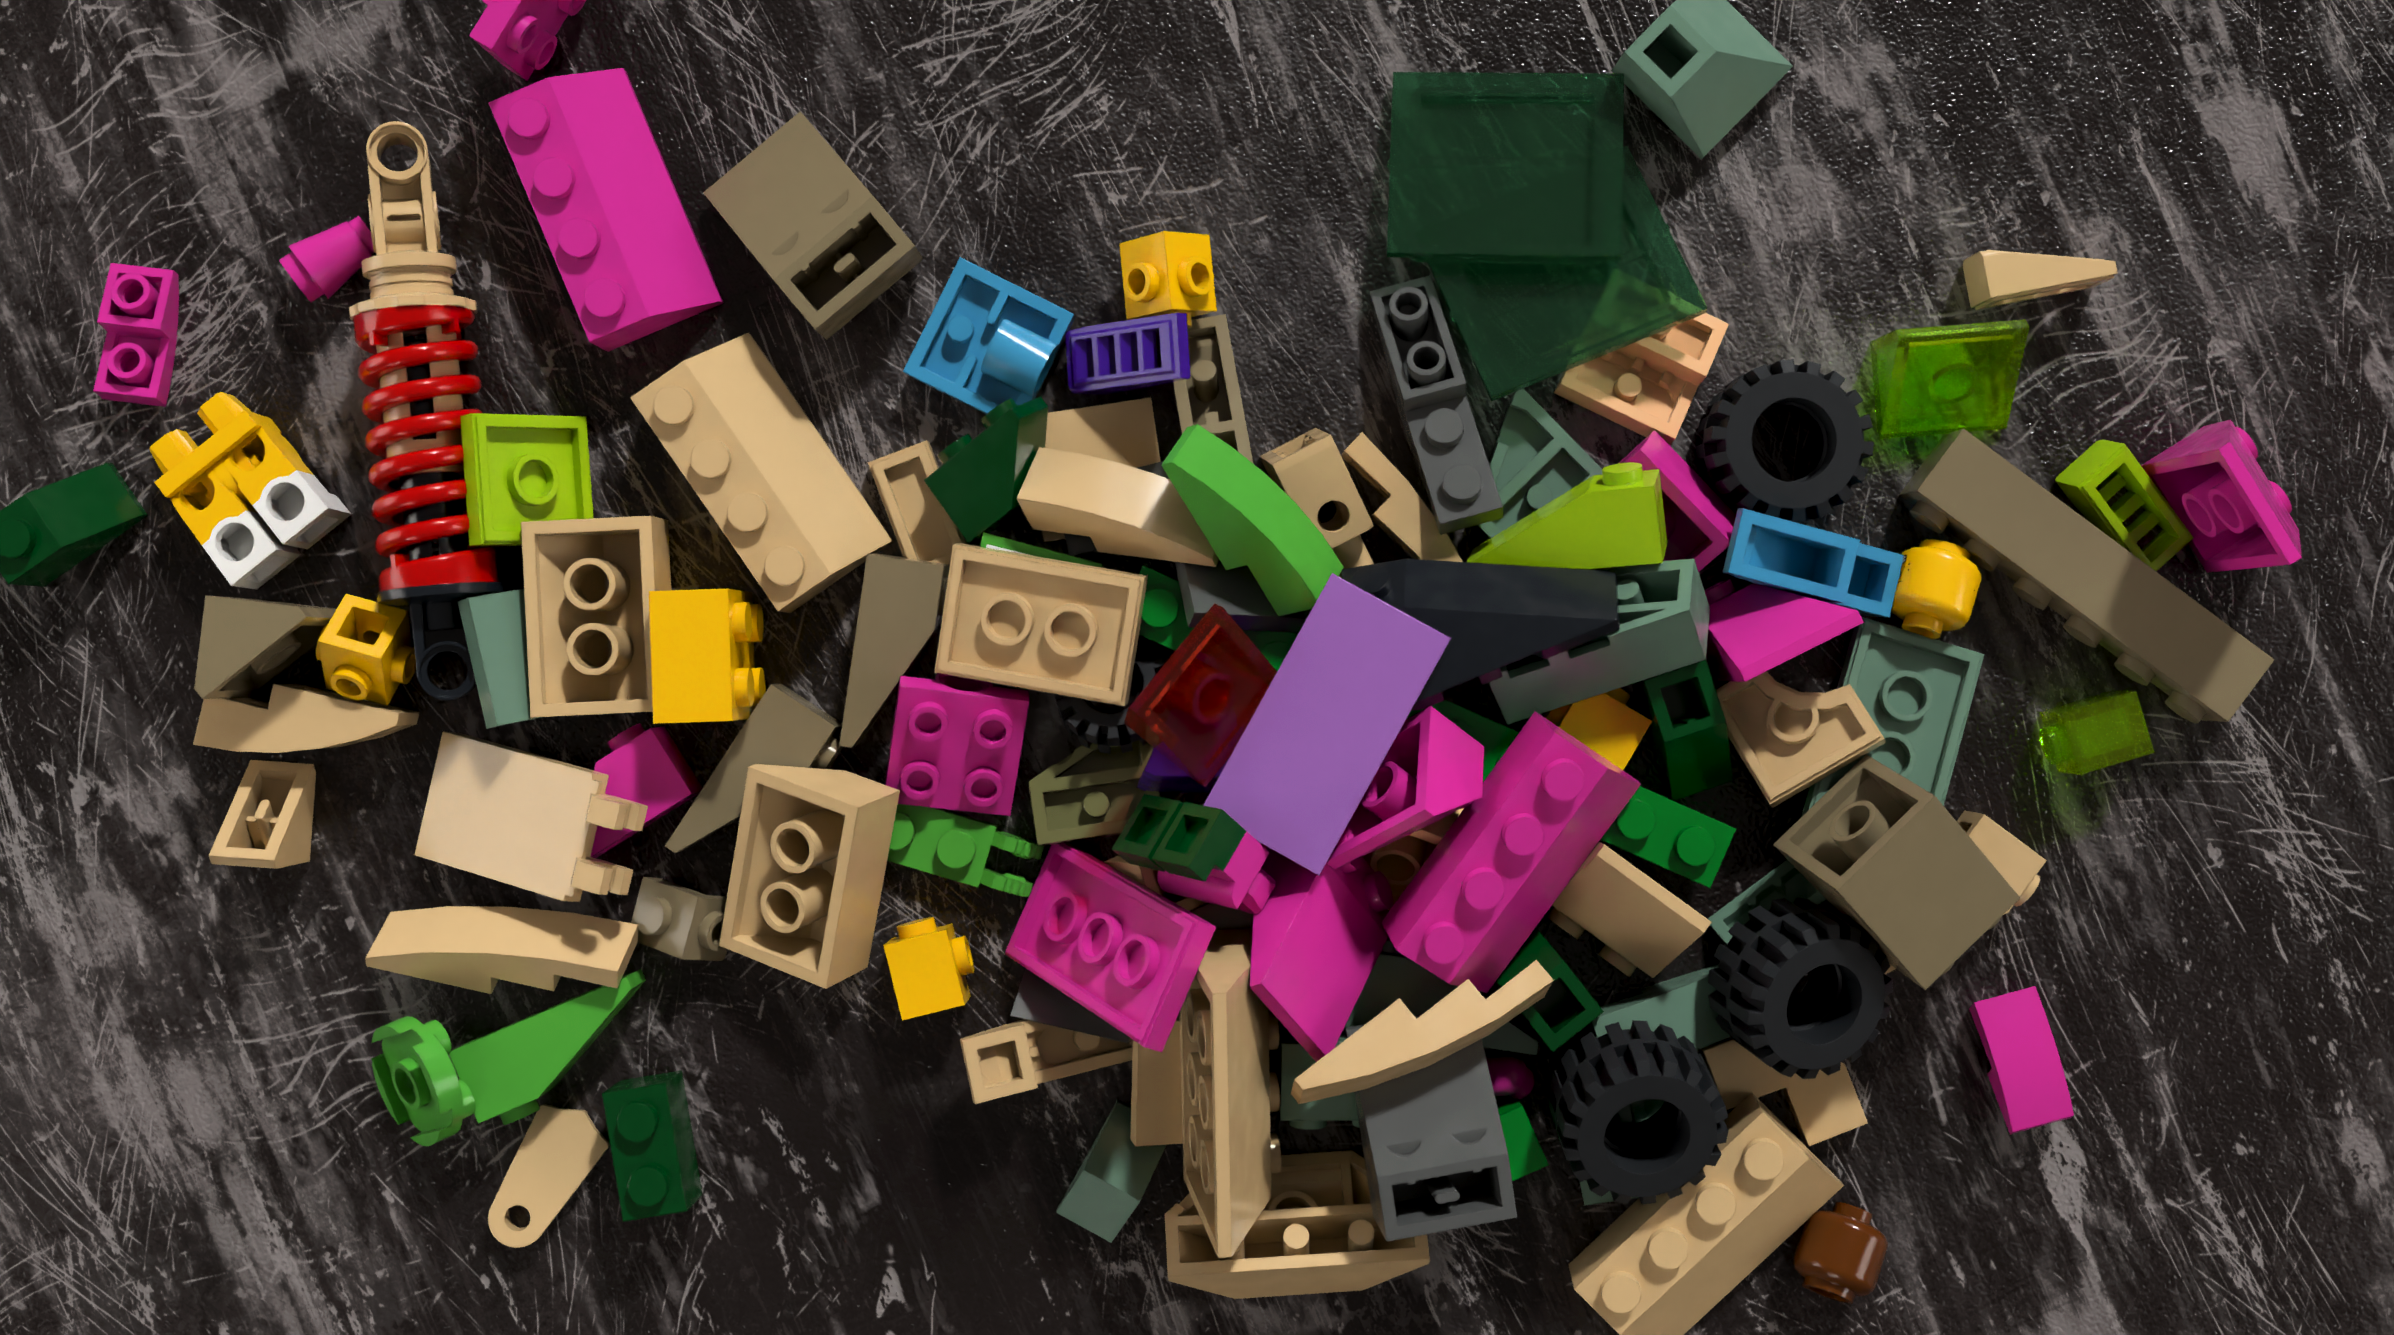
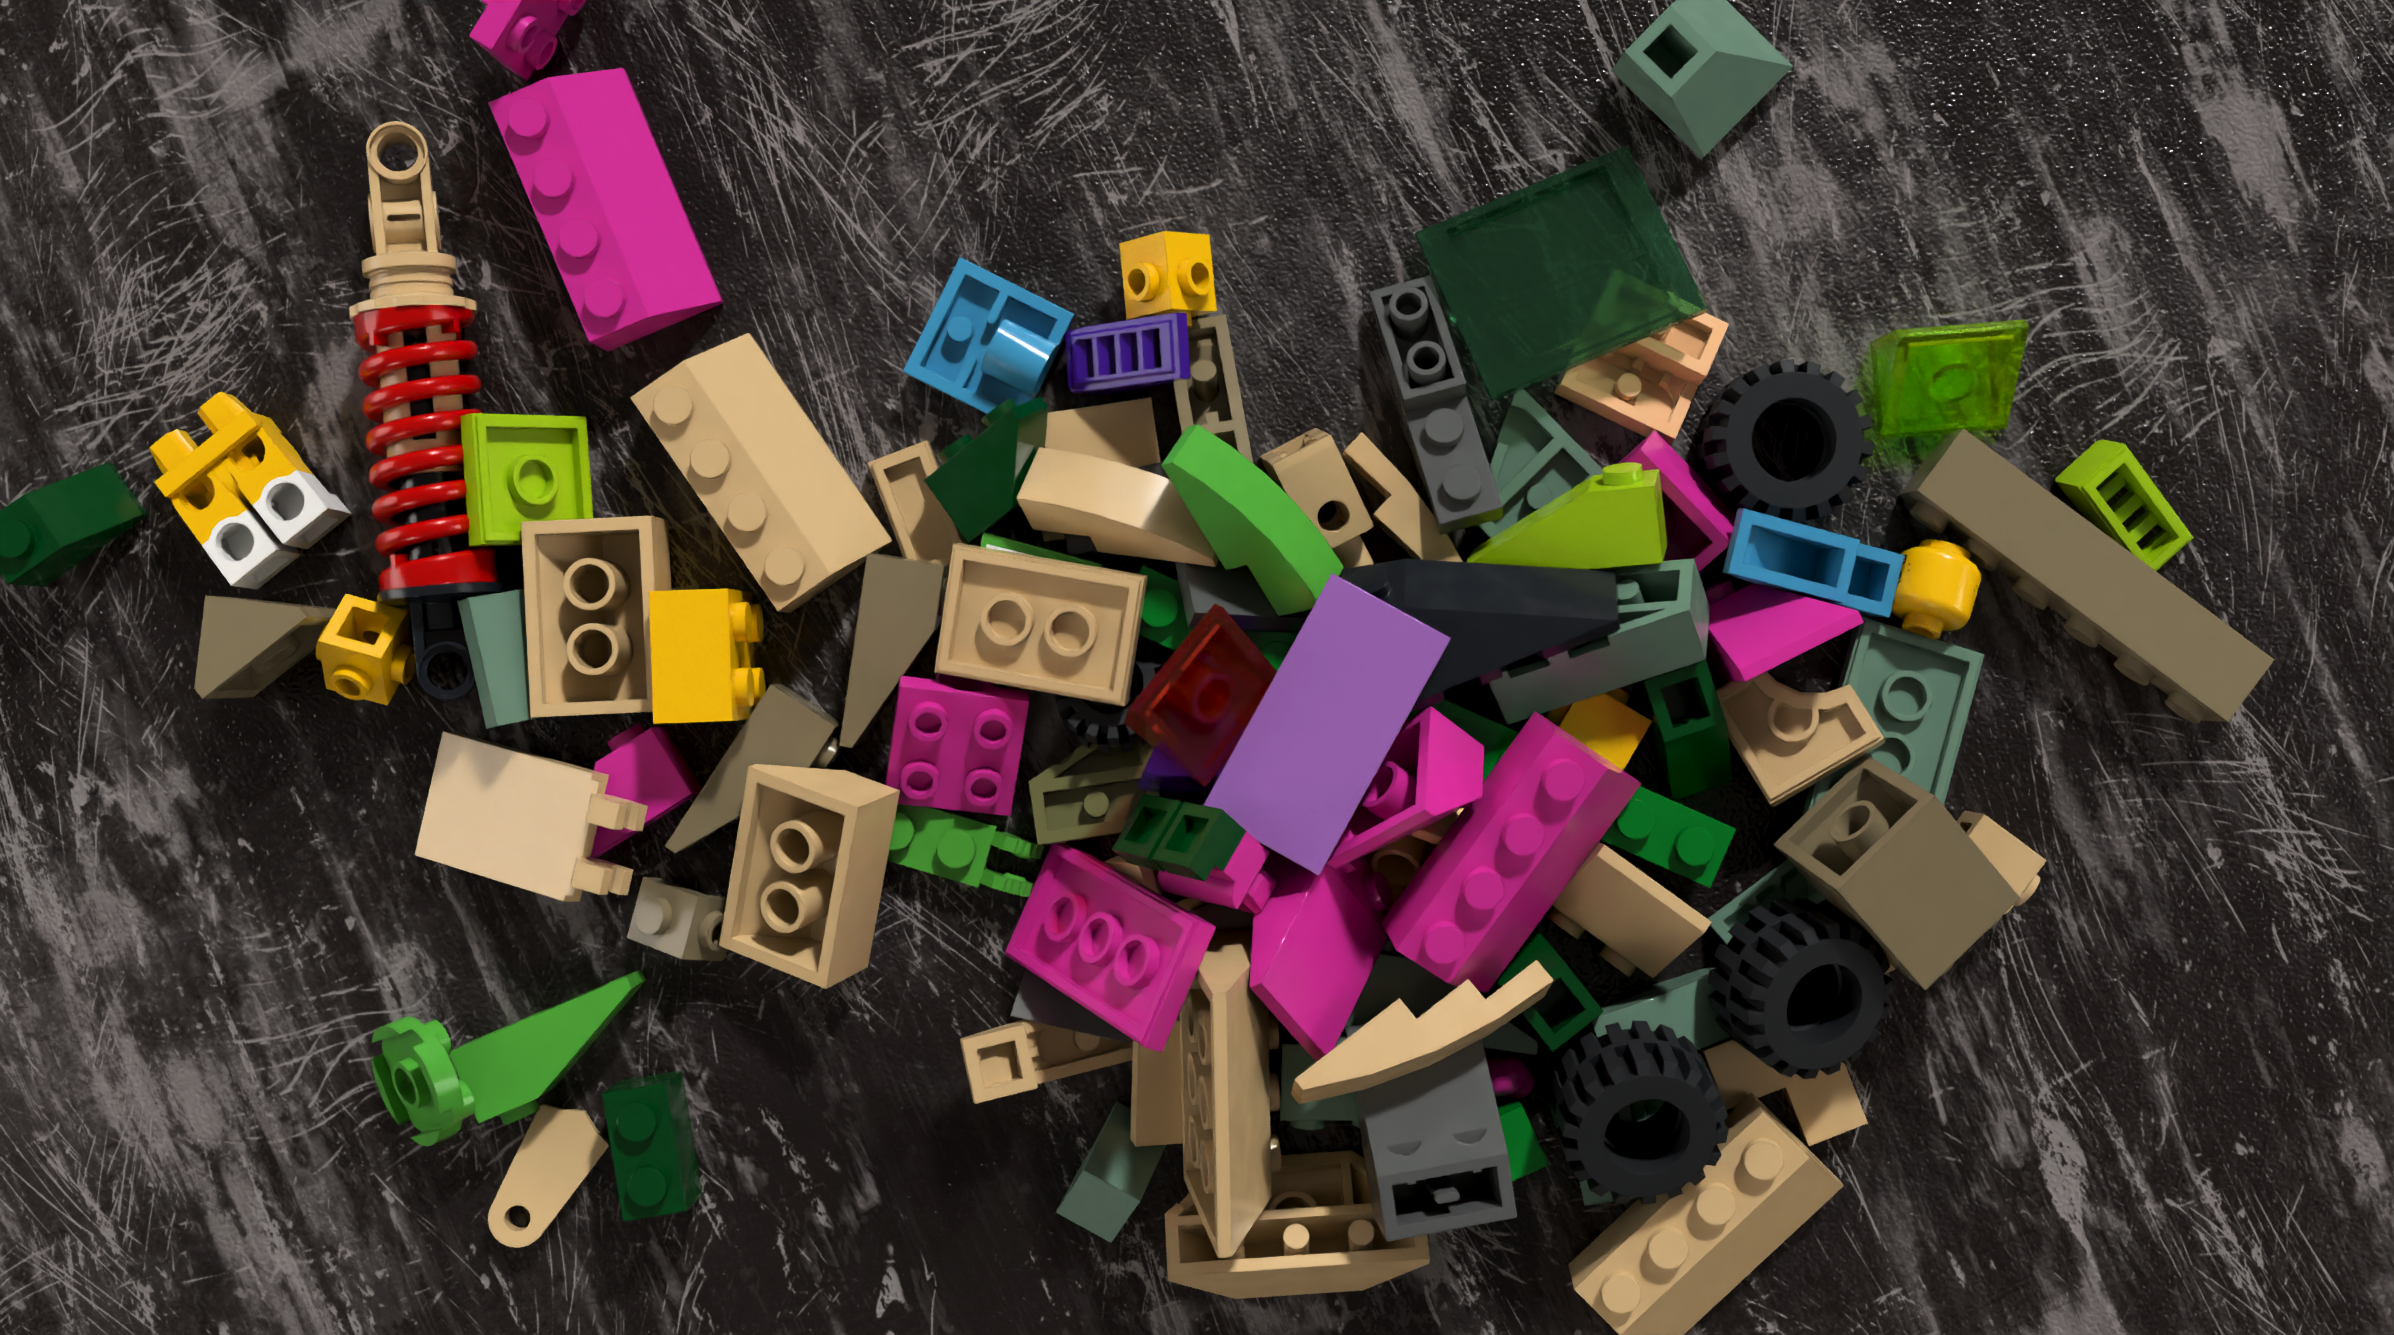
(141, 336): dark pink slope -> none
(269, 817): tan slope -> none
(296, 721): tan slope -> none
(328, 258): dark pink cone -> none
(514, 944): tan slope -> none
(813, 226): dark tan slope -> none
(928, 967): yellow brick -> none
(1506, 167): clear green piece -> none
(1840, 1253): reddish brown head -> none
(2013, 277): tan slope -> none
(2023, 1060): dark pink slope -> none
(2095, 732): clear neon green brick -> none
(2226, 500): dark pink slope -> none

